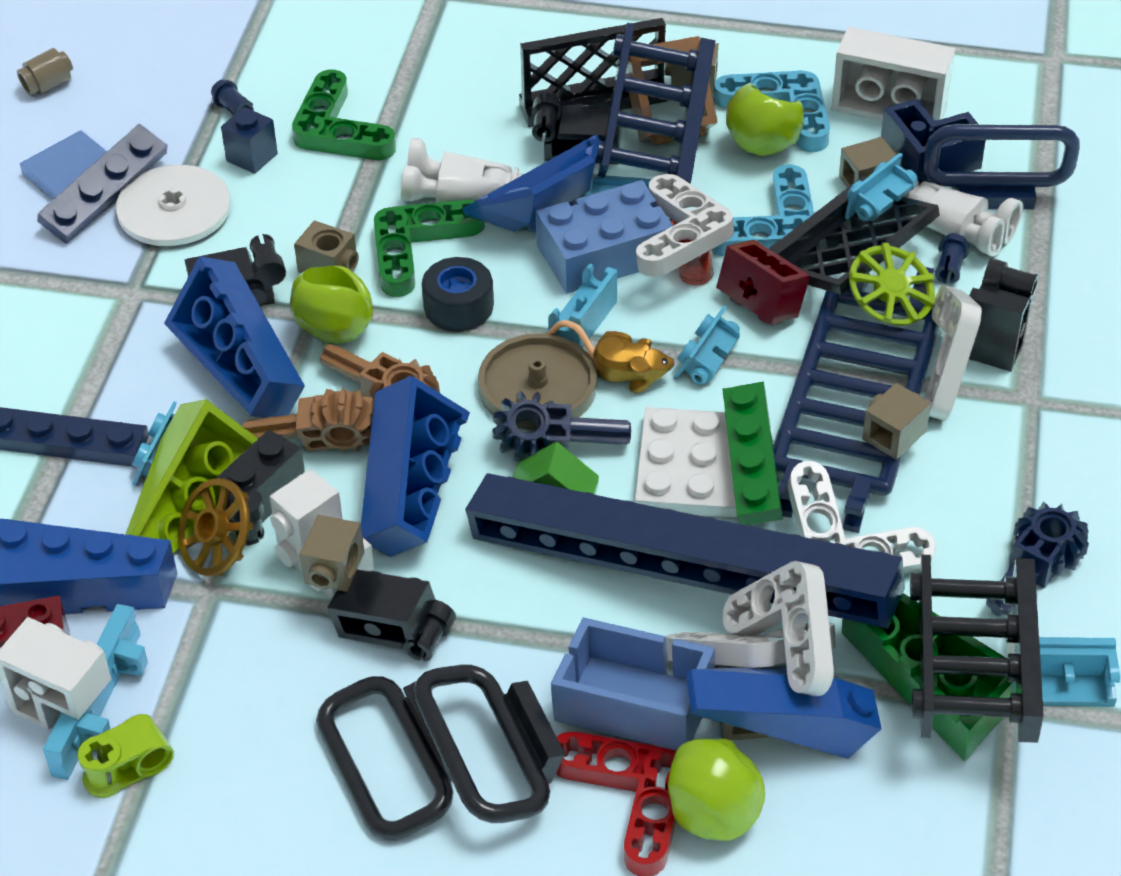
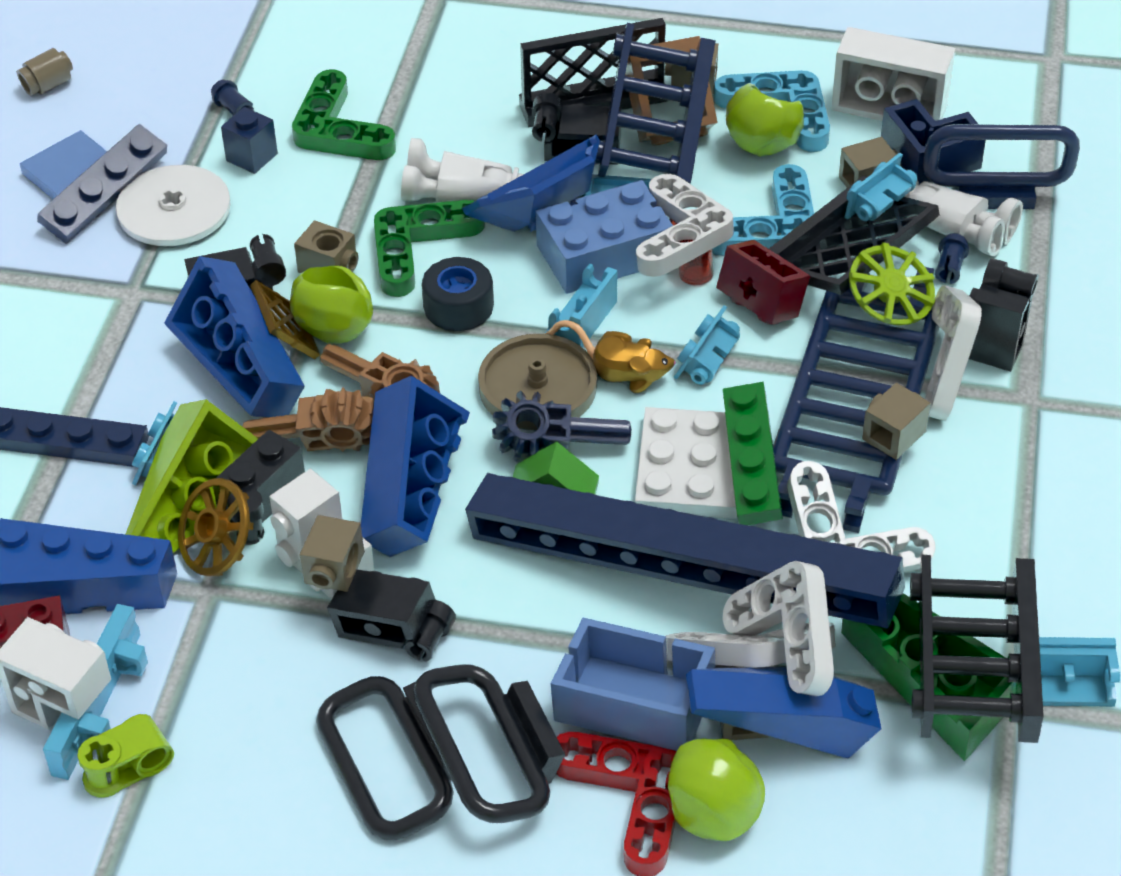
(269, 299): none -> pearl gold window
(1051, 538): dark blue gear -> none

